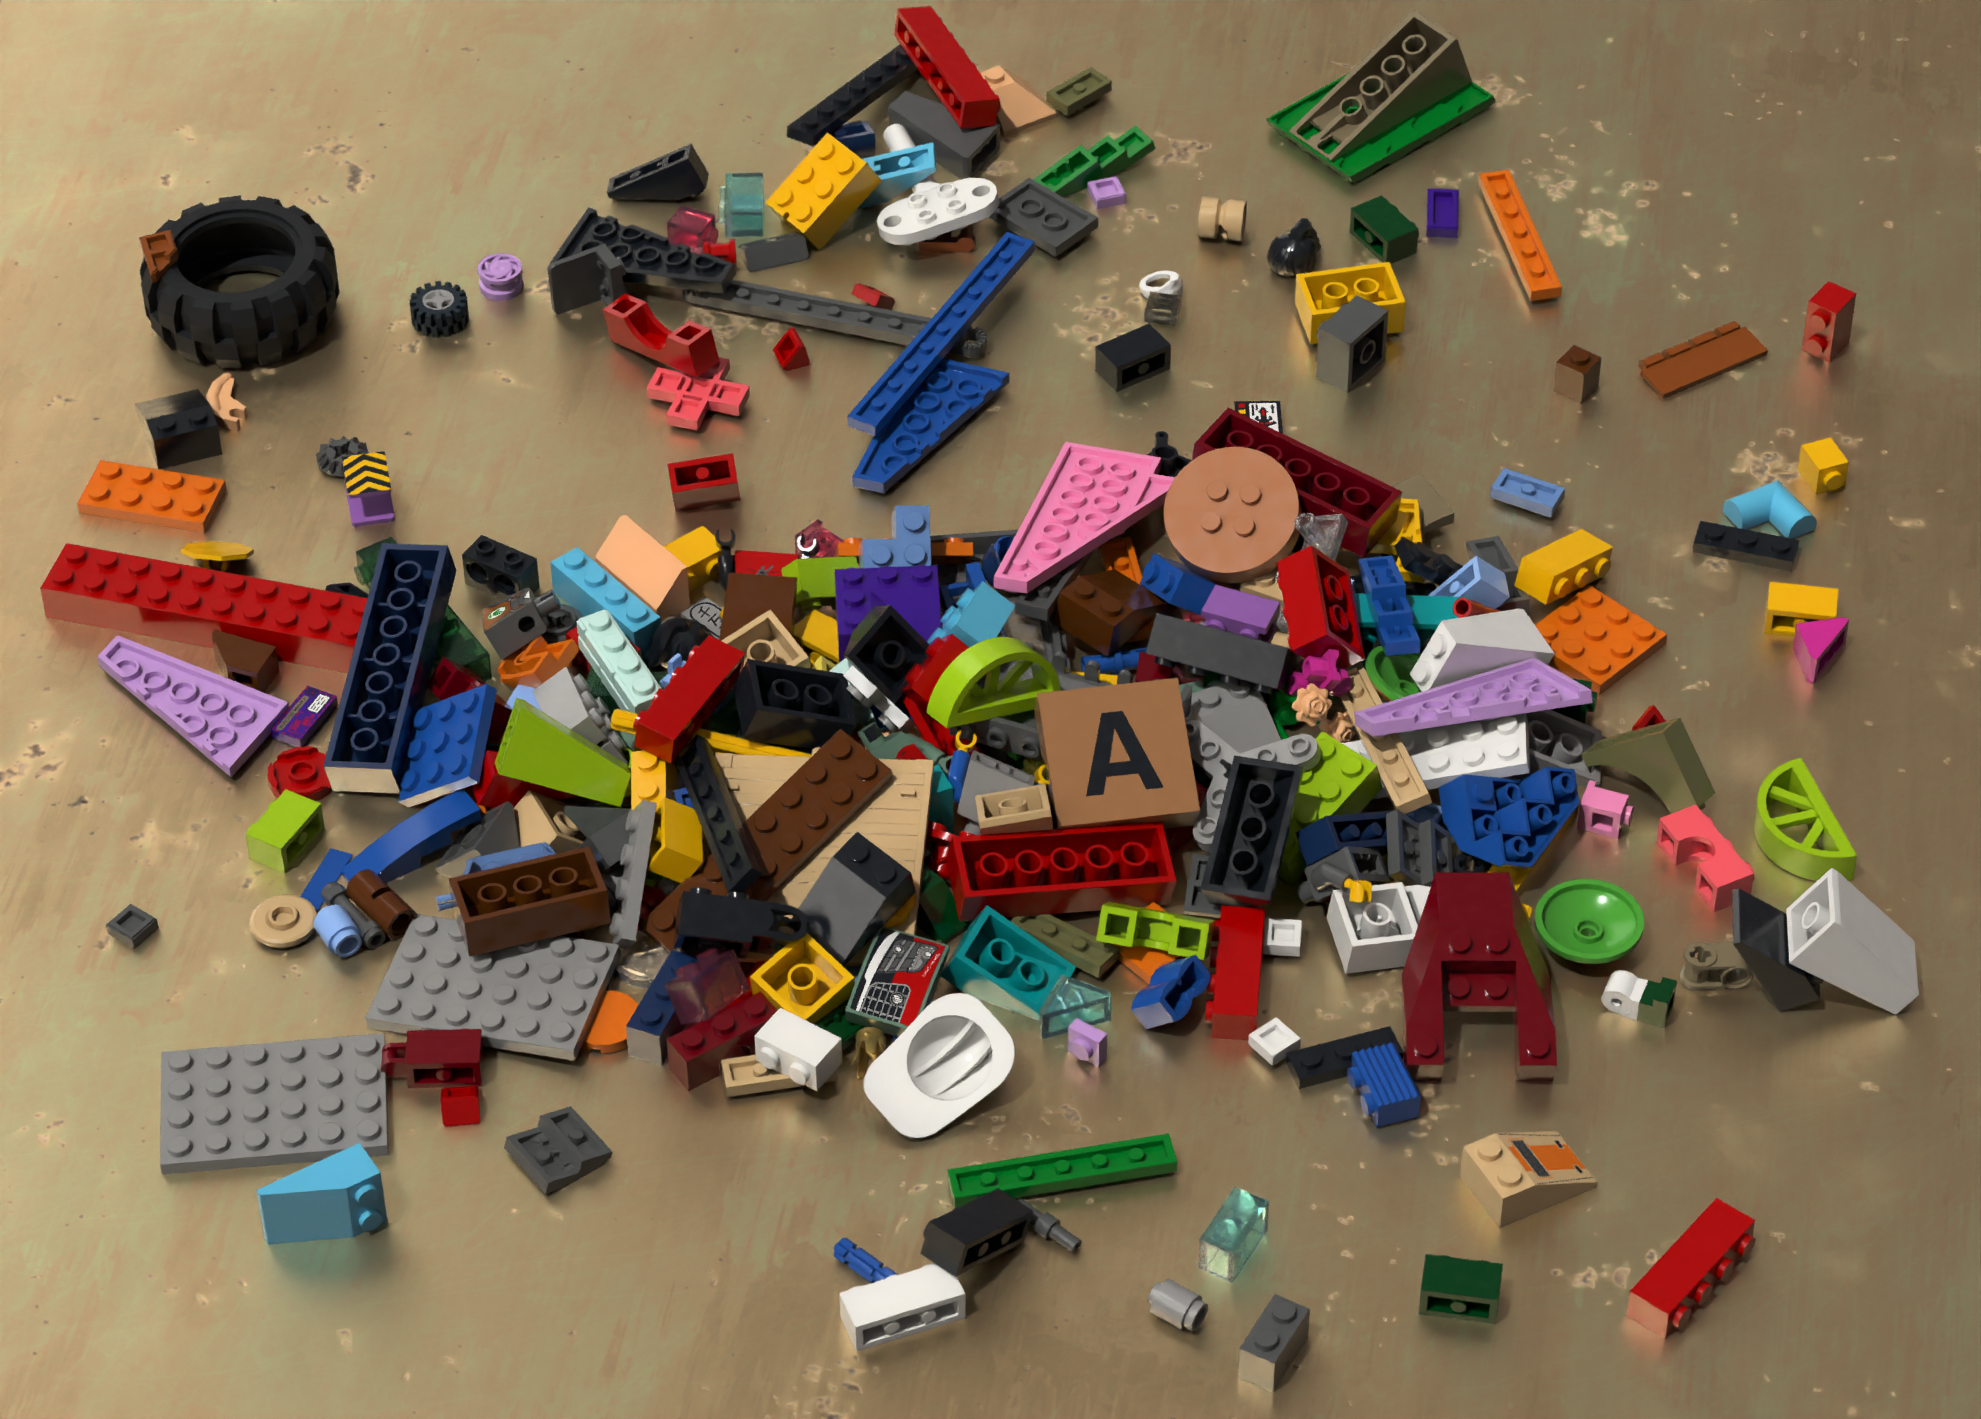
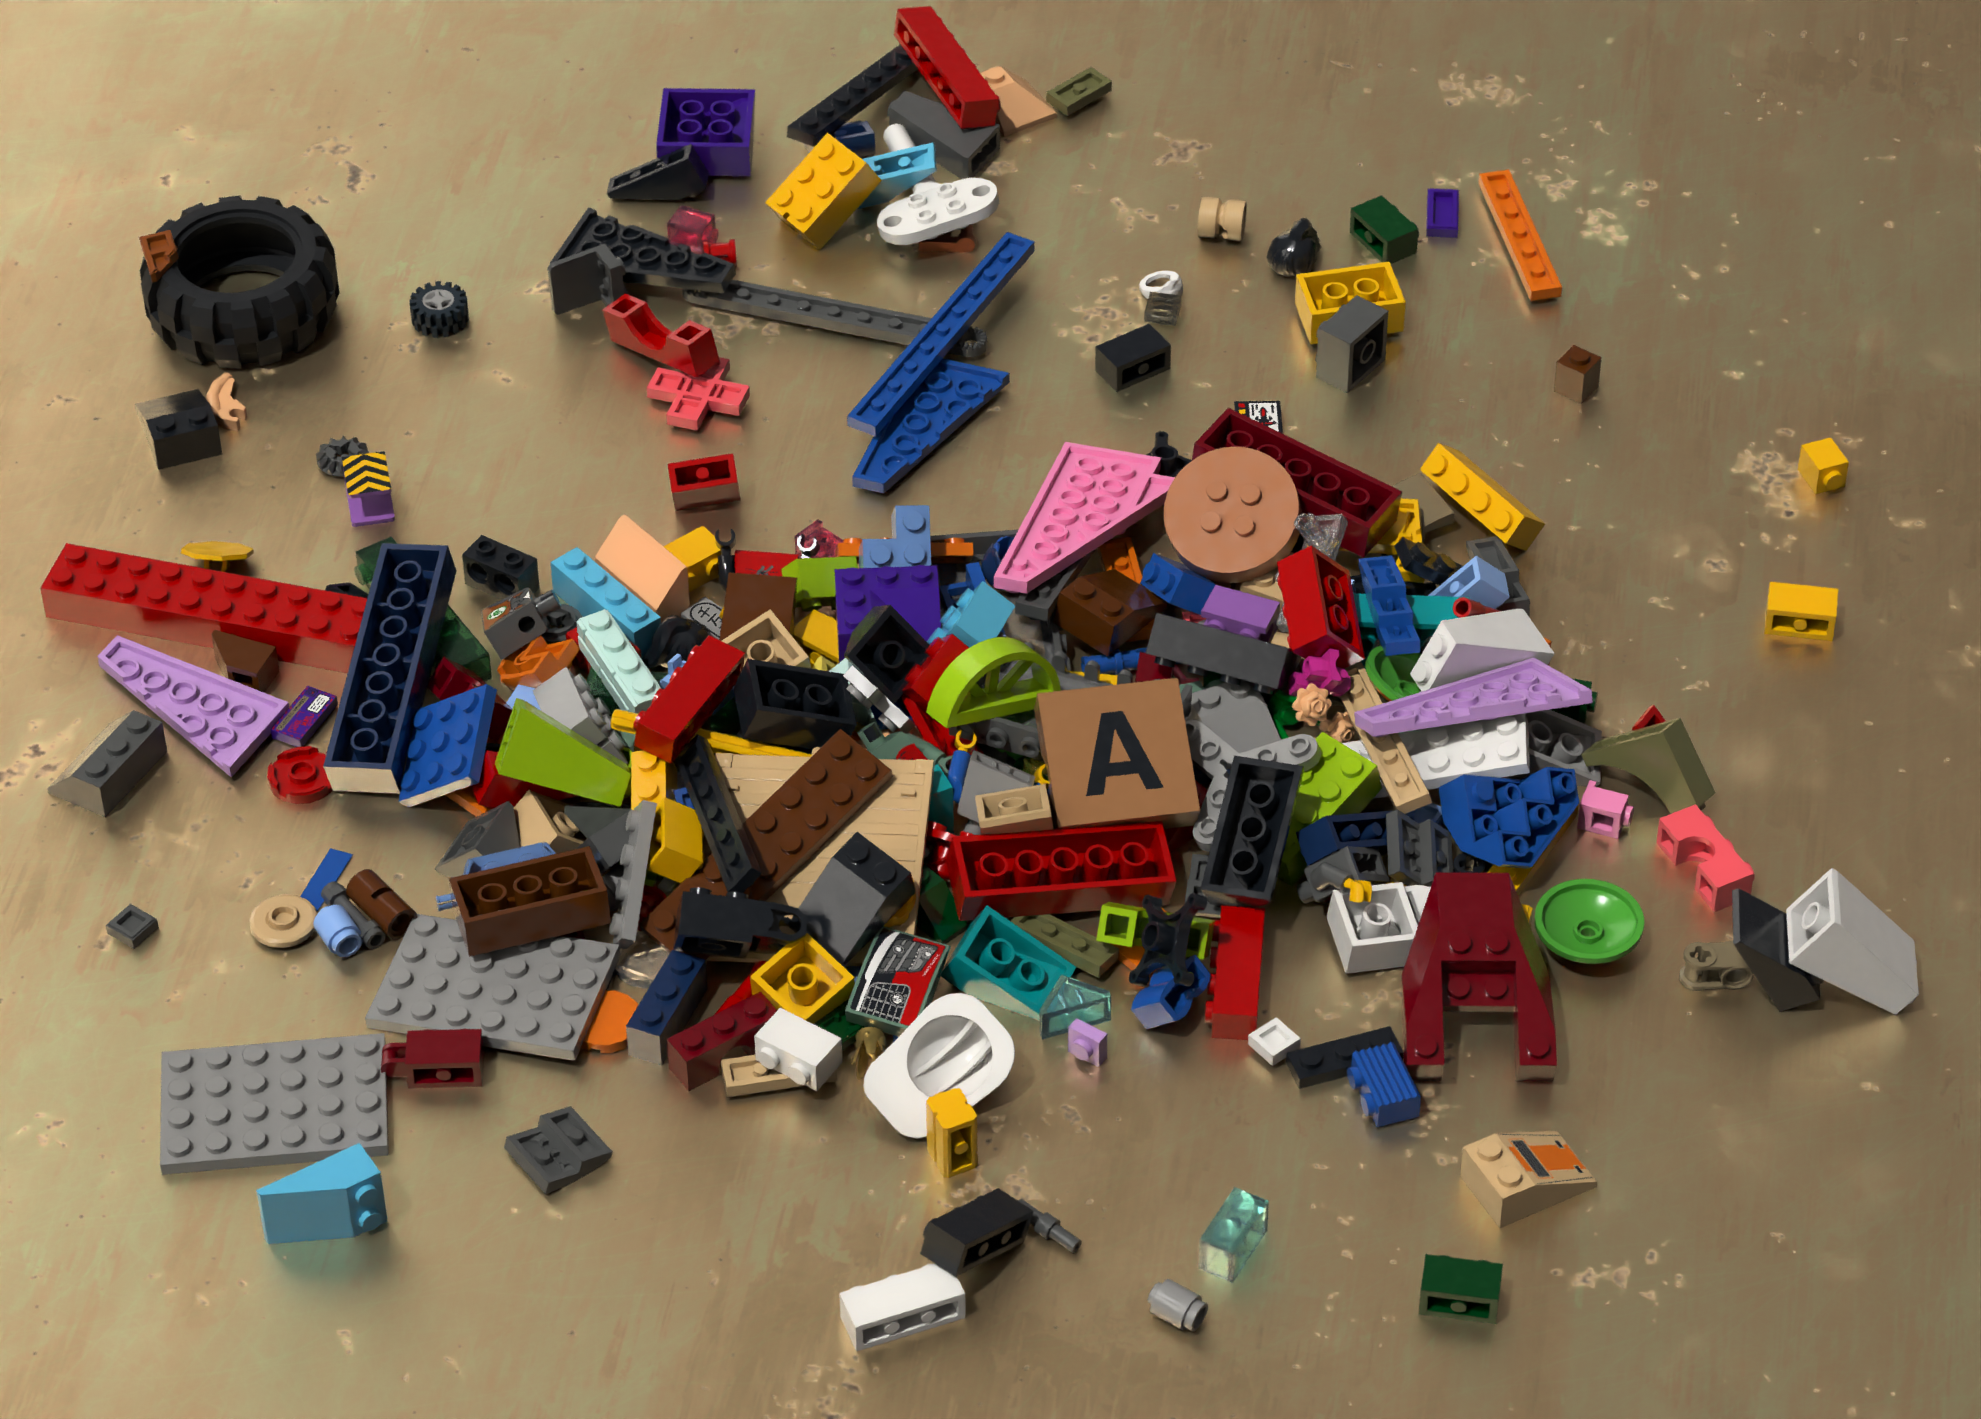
(112, 763): none -> dark grey slope
(152, 496): orange plate -> none
(284, 831): lime brick -> none
(422, 833): blue slope -> none
(460, 1105): red slope -> none
(501, 277): lavender wheel -> none
(706, 986): clear pink brick -> none
(714, 122): none -> dark purple slope
(742, 205): clear light blue brick -> none
(774, 251): dark grey slope -> none
(791, 351): red slope -> none
(861, 1261): blue axle -> none
(873, 296): red tile -> none
(952, 1132): none -> yellow brick
(1043, 217): dark grey plate -> none
(1064, 1169): green plate -> none
(1096, 163): green slope -> none
(1106, 192): lavender tile -> none
(1167, 940): none -> black piece
(1273, 1343): dark grey brick -> none
(1282, 937): white plate -> none
(1387, 104): dark tan piece -> none
(1482, 496): none -> yellow brick
(1527, 492): medium blue plate -> none
(1563, 566): yellow brick -> none
(1598, 638): orange plate -> none
(1640, 998): leg -> none
(1691, 1268): red brick -> none
(1700, 359): dark orange windscreen -> none
(1745, 546): black plate -> none
(1773, 504): medium azure brick -> none
(1795, 786): lime window -> none
(1818, 644): dark pink slope -> none
(1828, 321): red brick -> none

